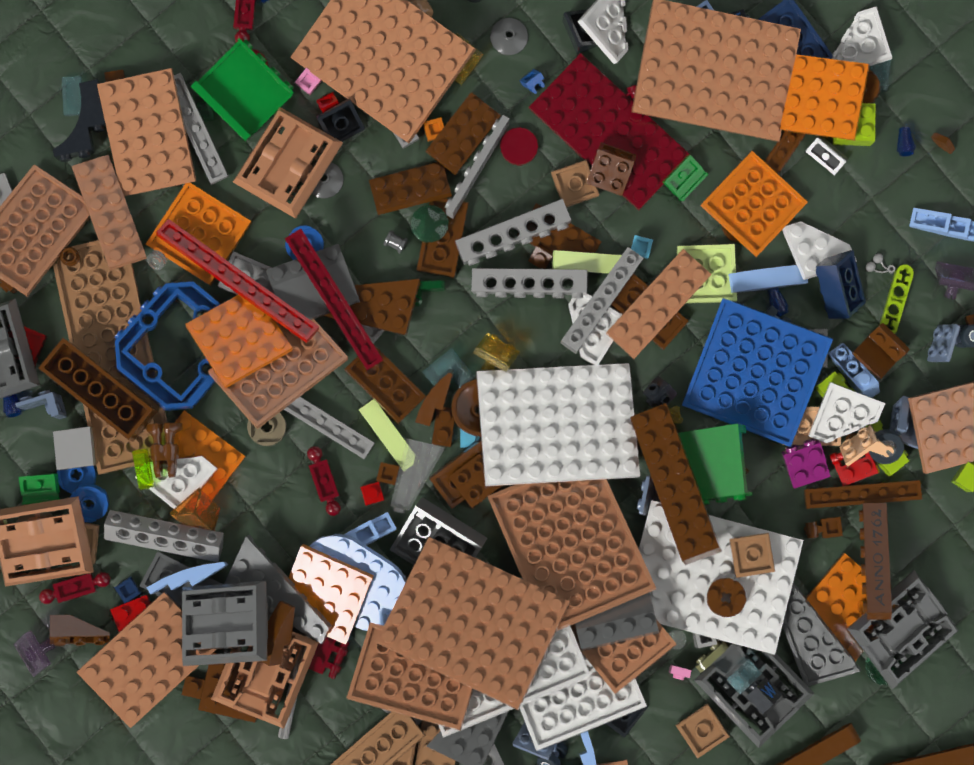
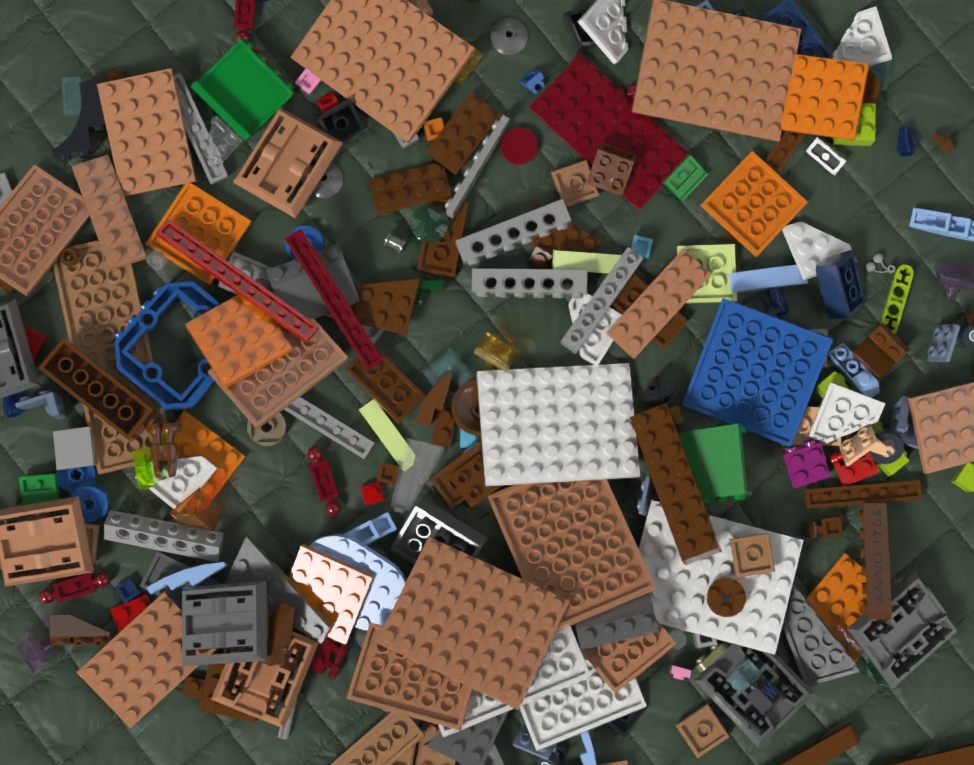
(221, 142): none -> clear wing

